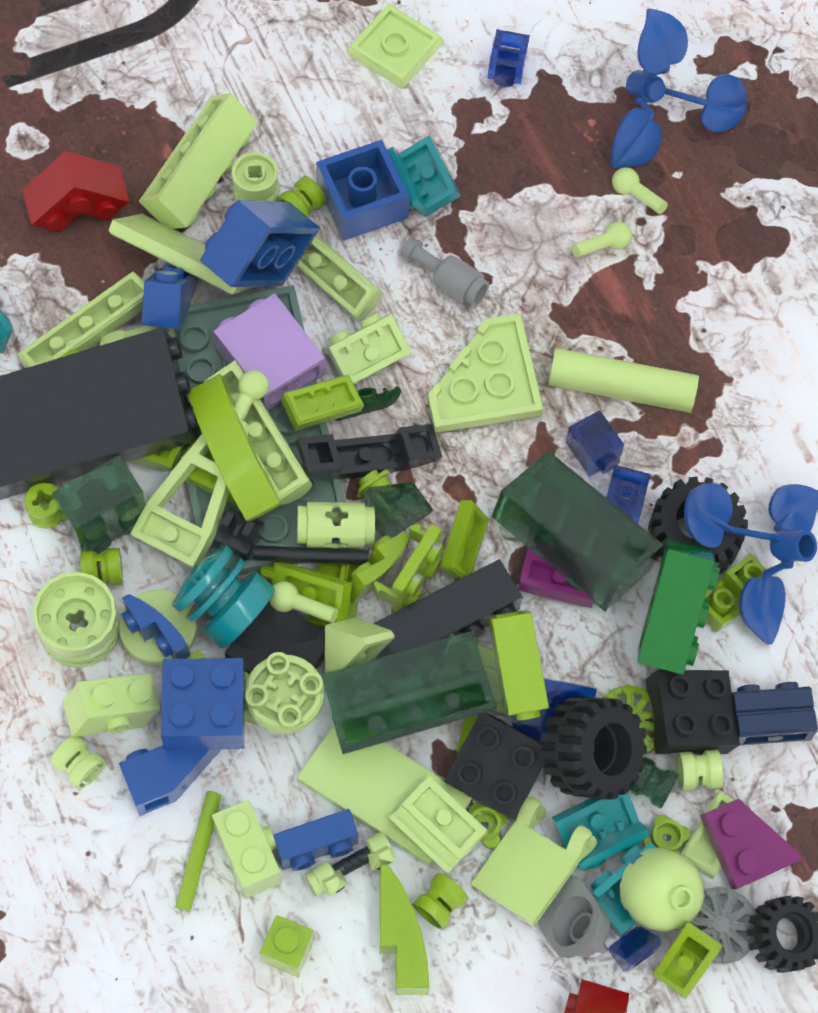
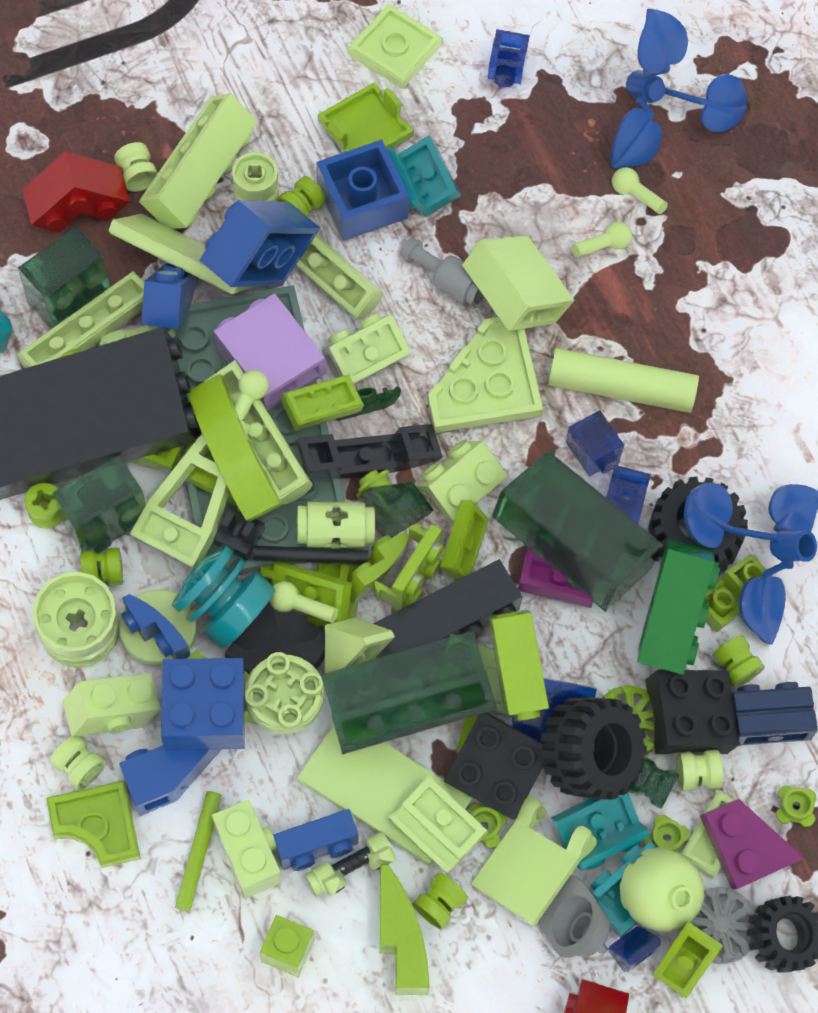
(64, 277): none -> clear green brick
(99, 819): none -> lime tile
(135, 164): none -> yellowish green wheel
(366, 119): none -> lime piece
(463, 476): none -> yellowish green bracket
(517, 282): none -> yellowish green brick
(738, 659): none -> lime wheel
(804, 797): none -> lime plate

